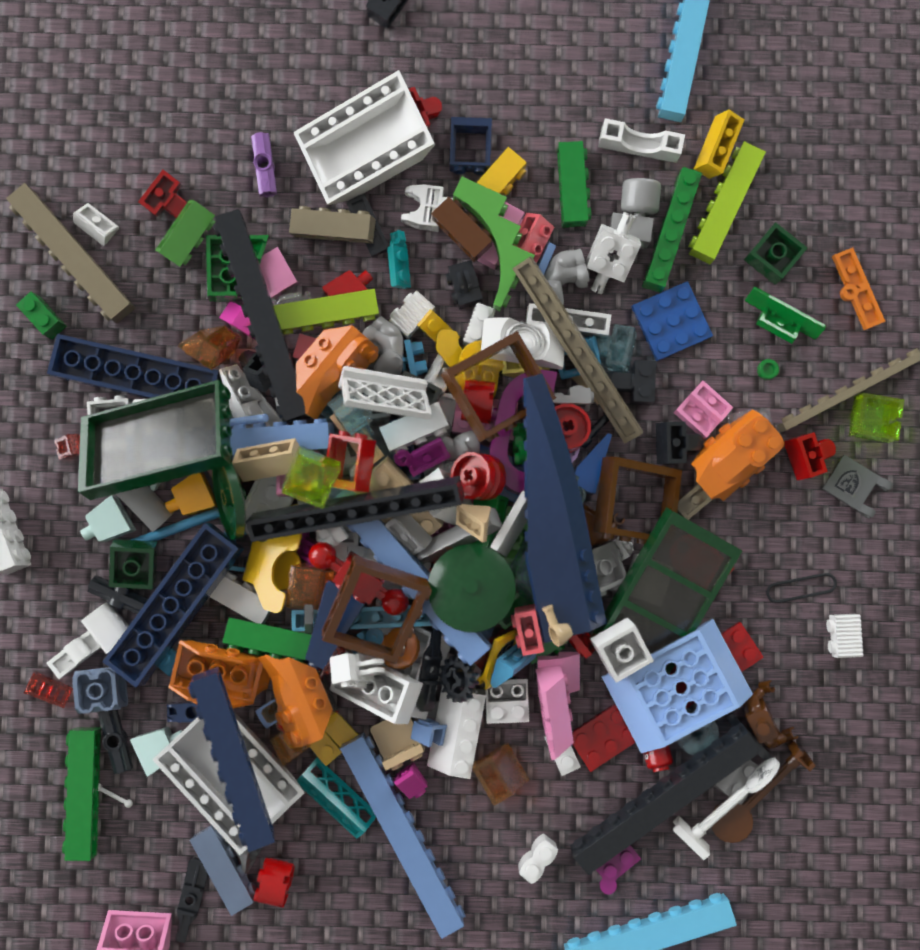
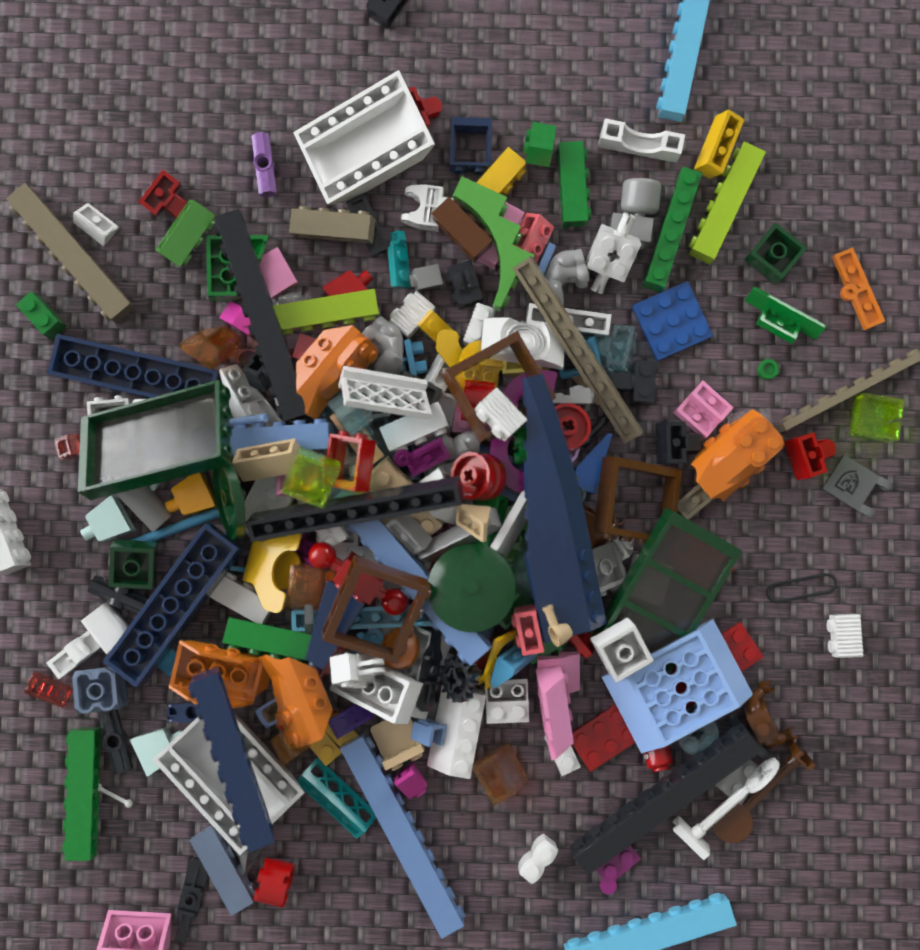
(349, 720): none -> dark purple plate
(426, 277): none -> light grey brick
(500, 414): none -> white brick
(539, 144): none -> green brick

